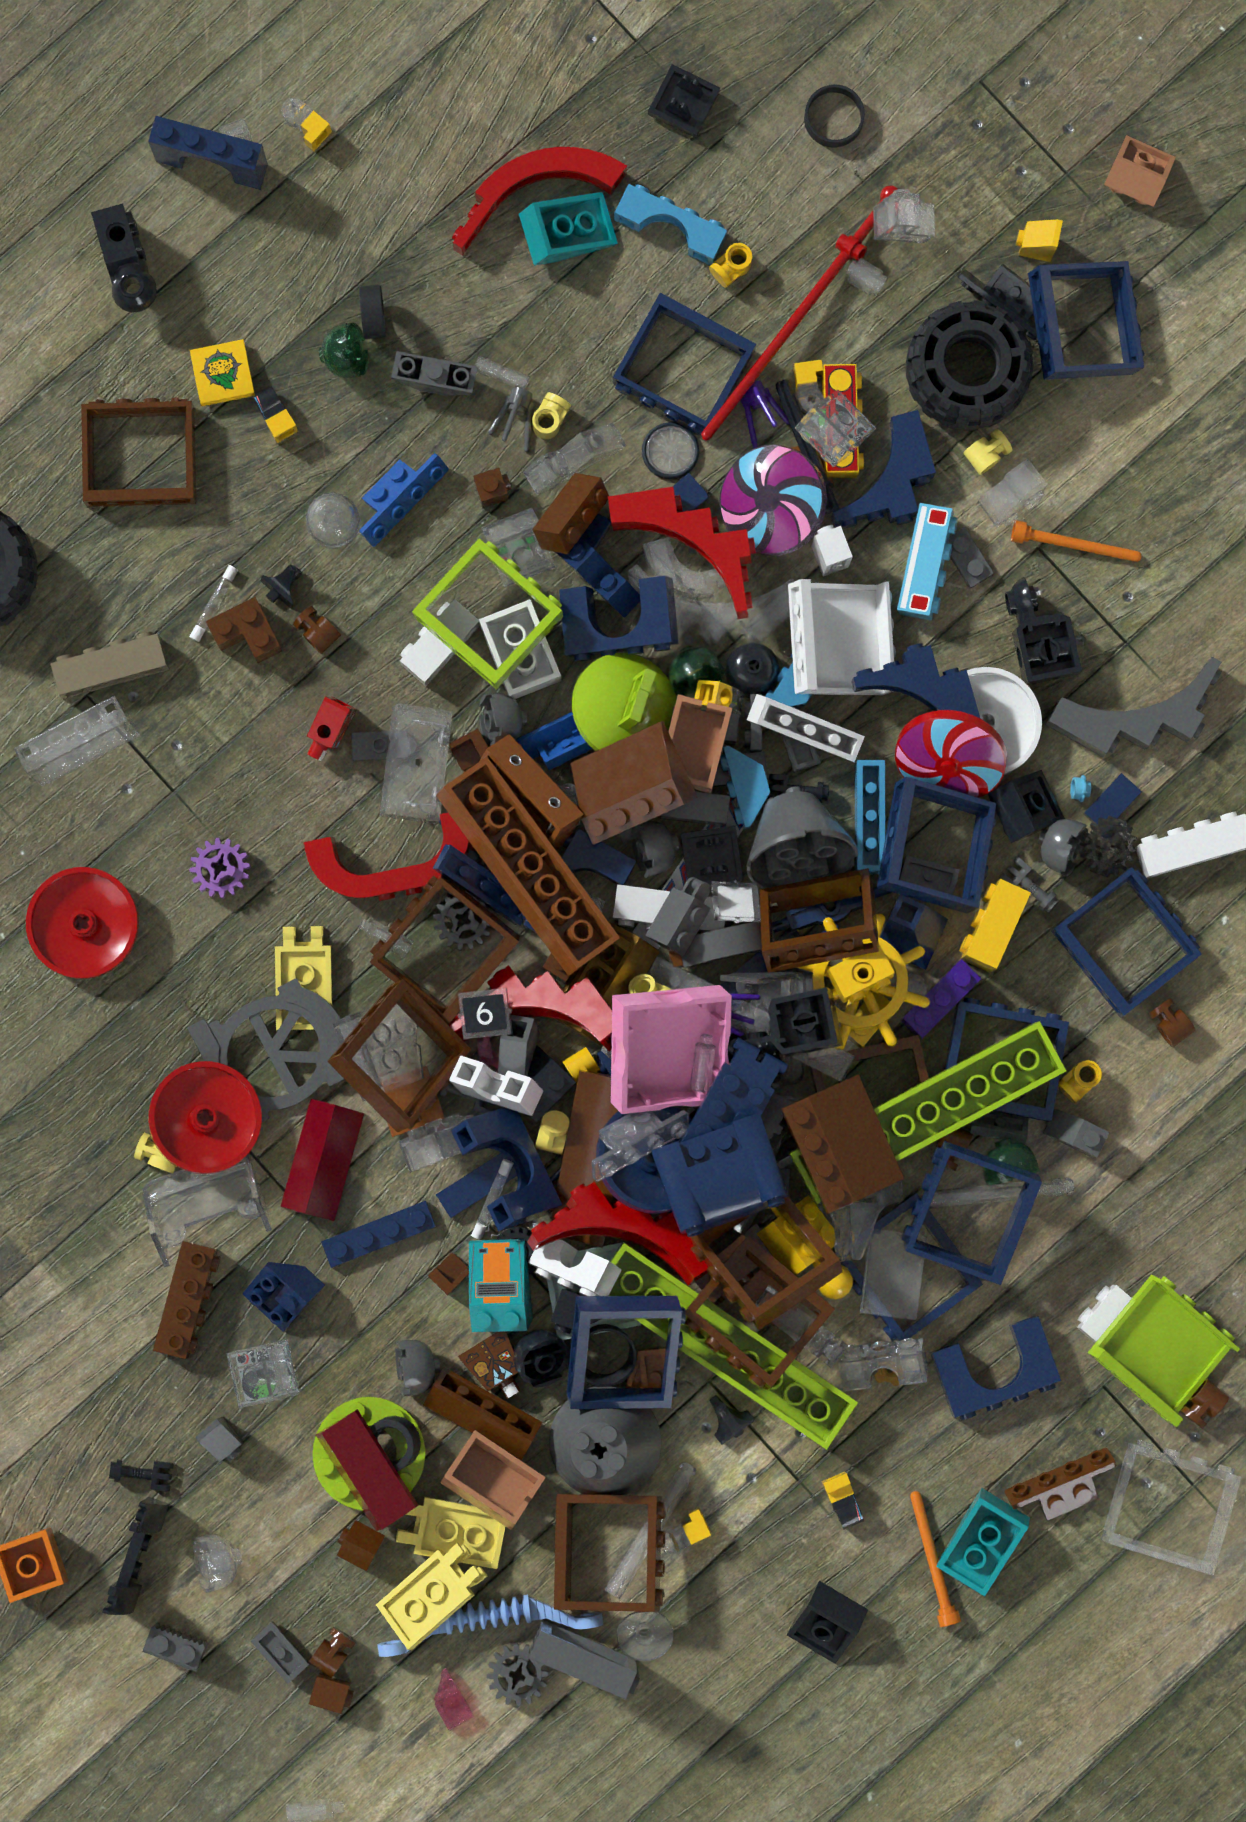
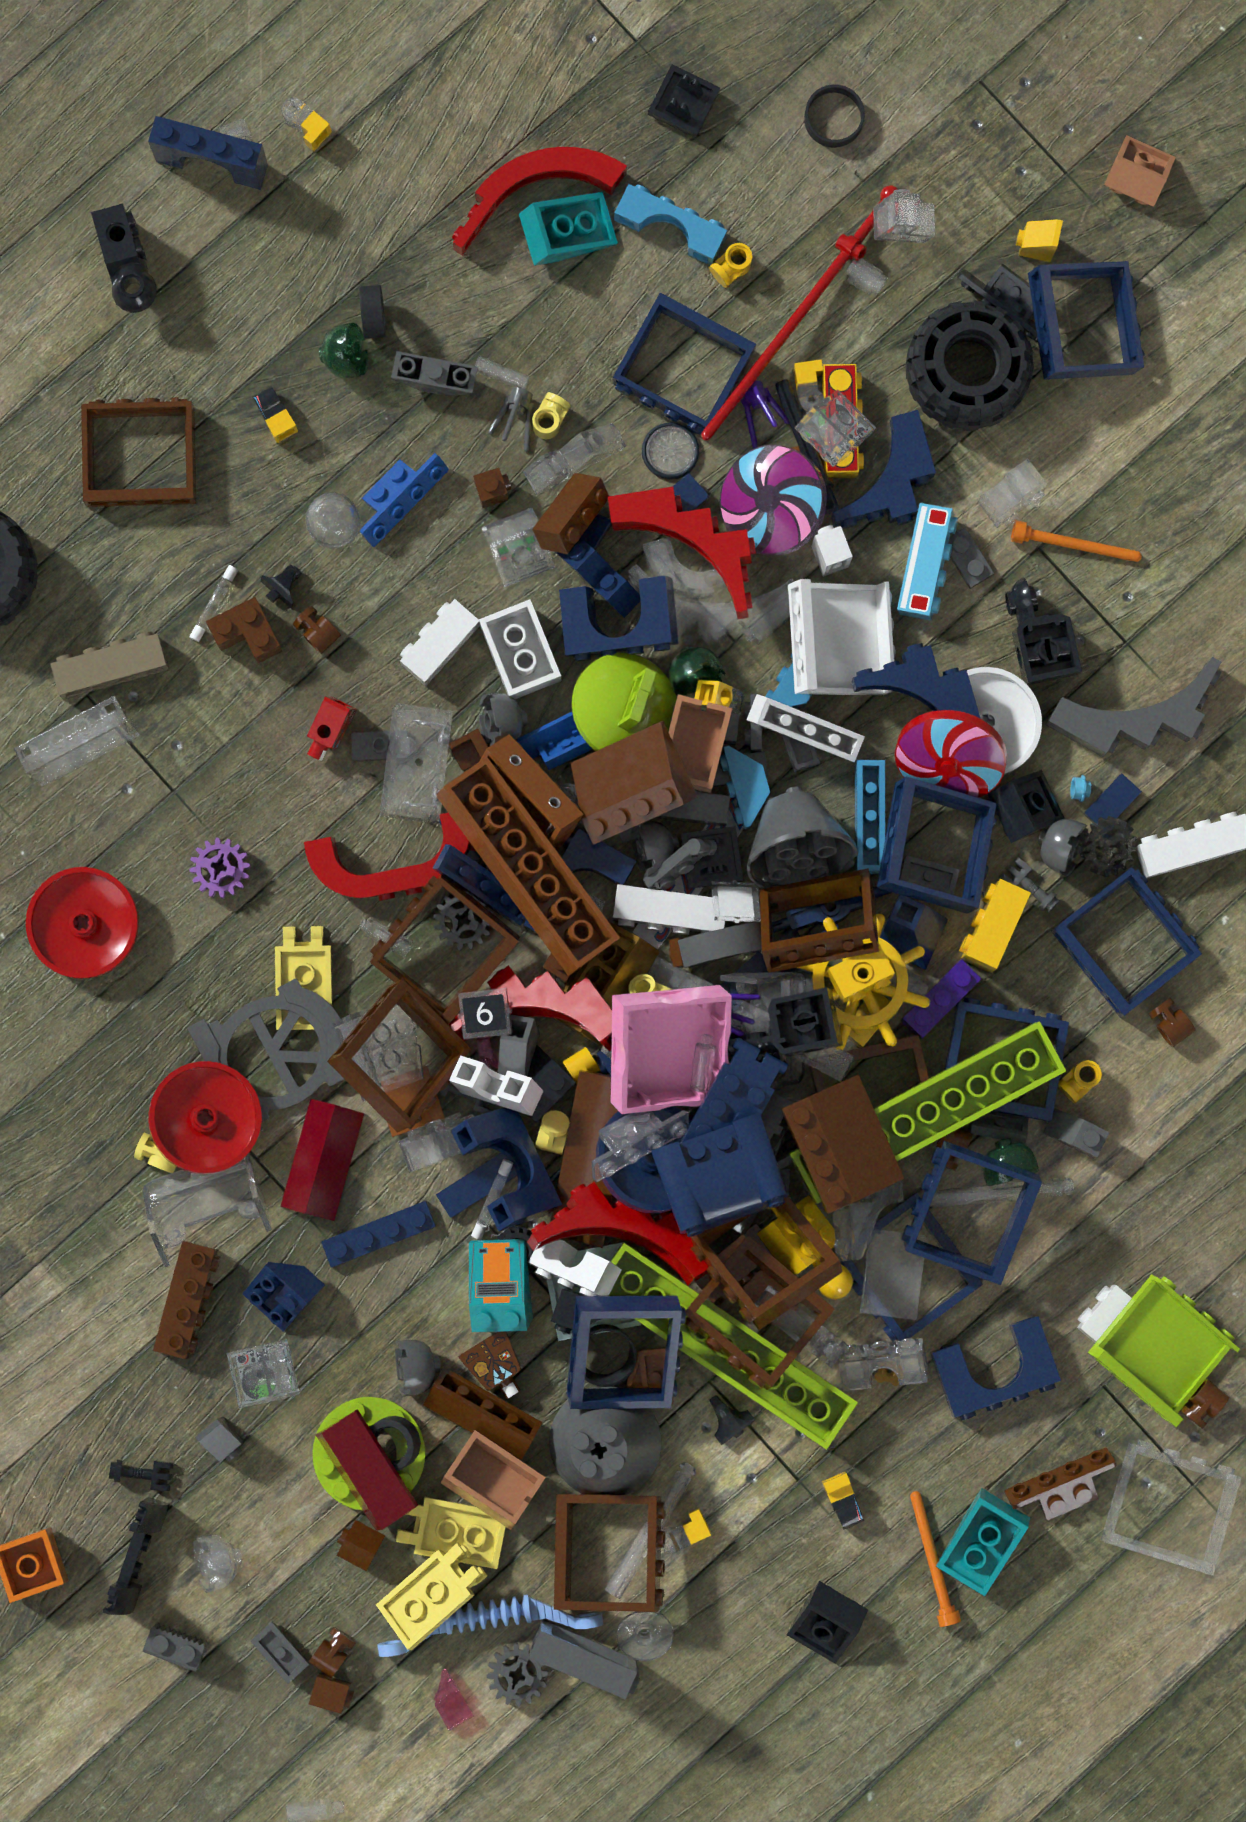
(222, 372): yellow slope -> none
(449, 1273): reddish brown panel -> none
(529, 585): lime window -> none
(541, 1357): black cylinder -> none
(680, 863): none -> dark grey plate
(681, 916): dark grey brick -> none
(746, 680): black cylinder -> none
(820, 791): black hinge -> none
(984, 453): light yellow piece -> none

